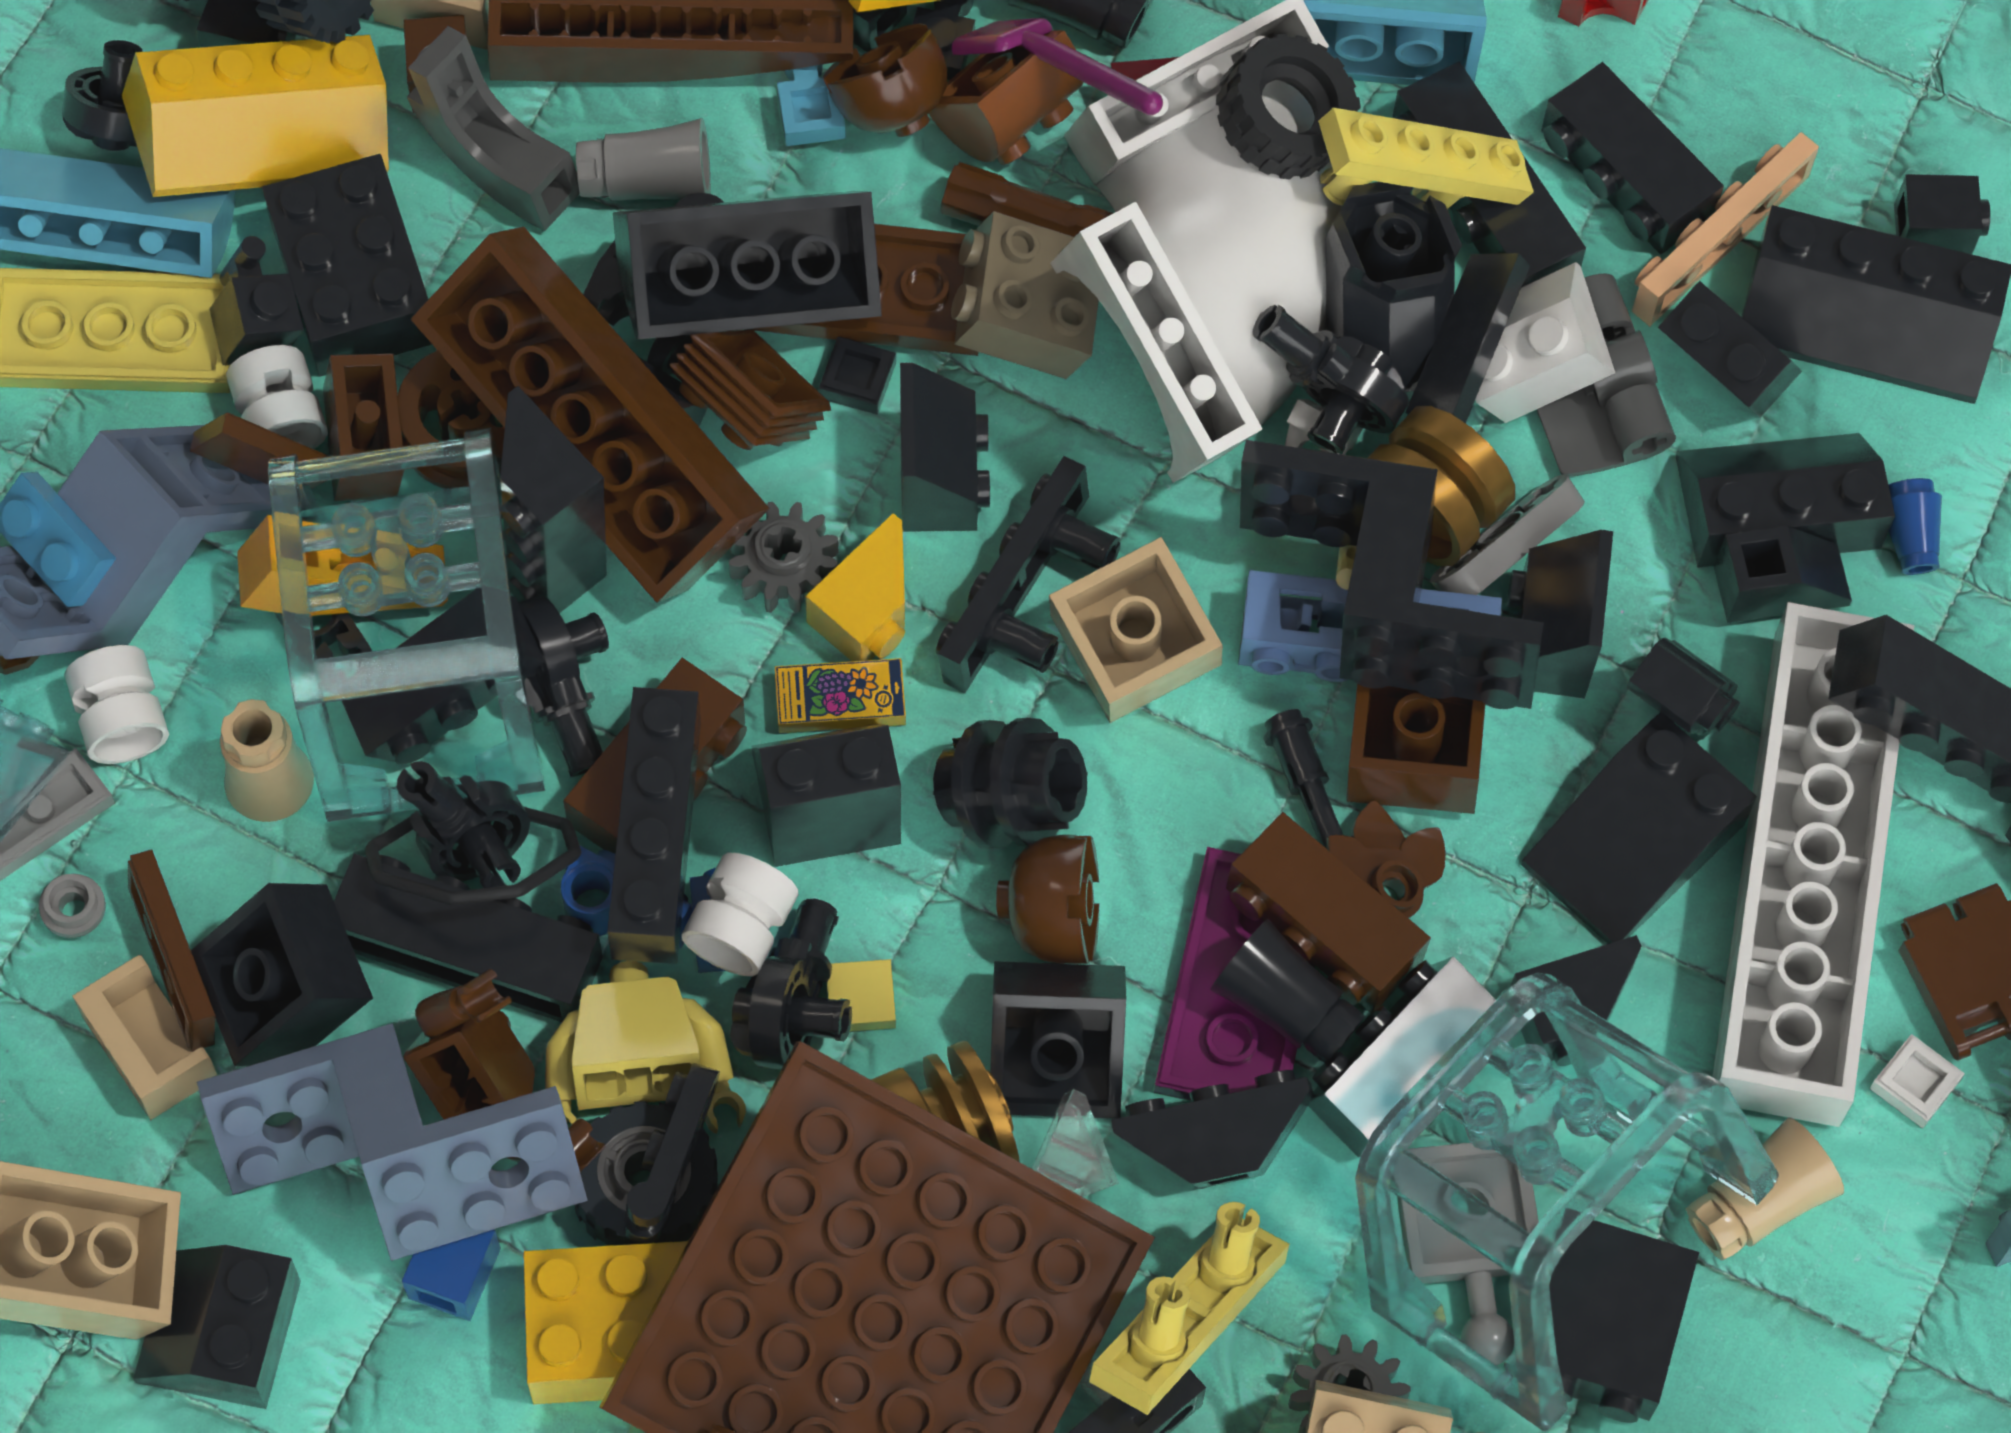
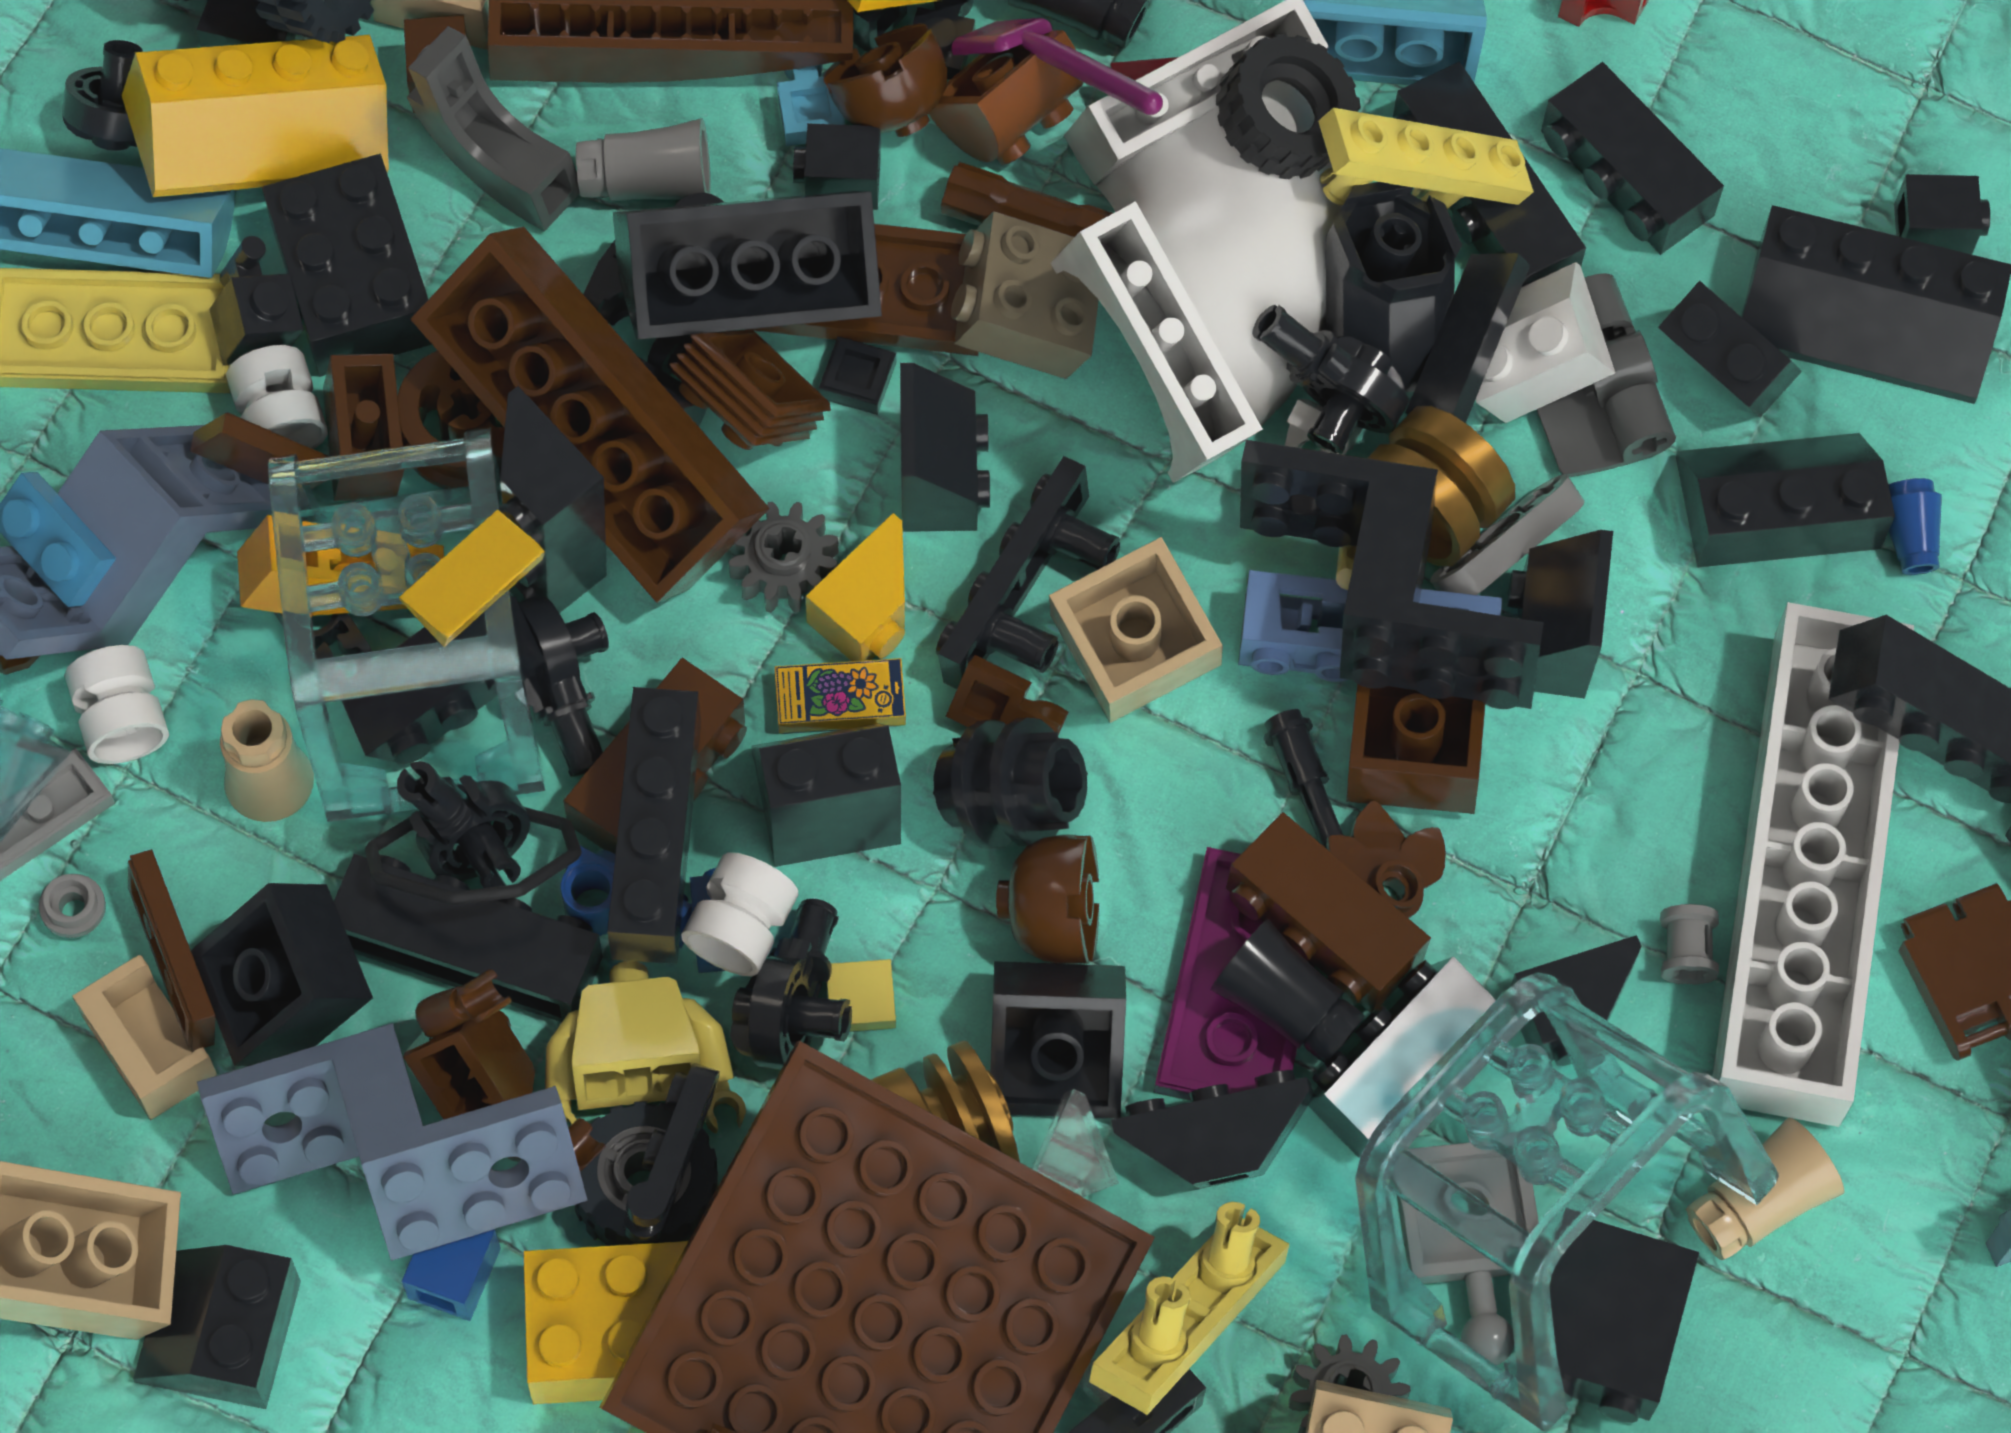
(472, 577): none -> yellow slope
(839, 160): none -> black brick
(999, 695): none -> reddish brown plate
(1640, 830): black slope -> none
(1684, 688): black brick -> none
(1689, 944): none -> light grey bush
(1737, 214): light nougat plate -> none
(1778, 566): black slope -> none
(1917, 1081): white tile -> none

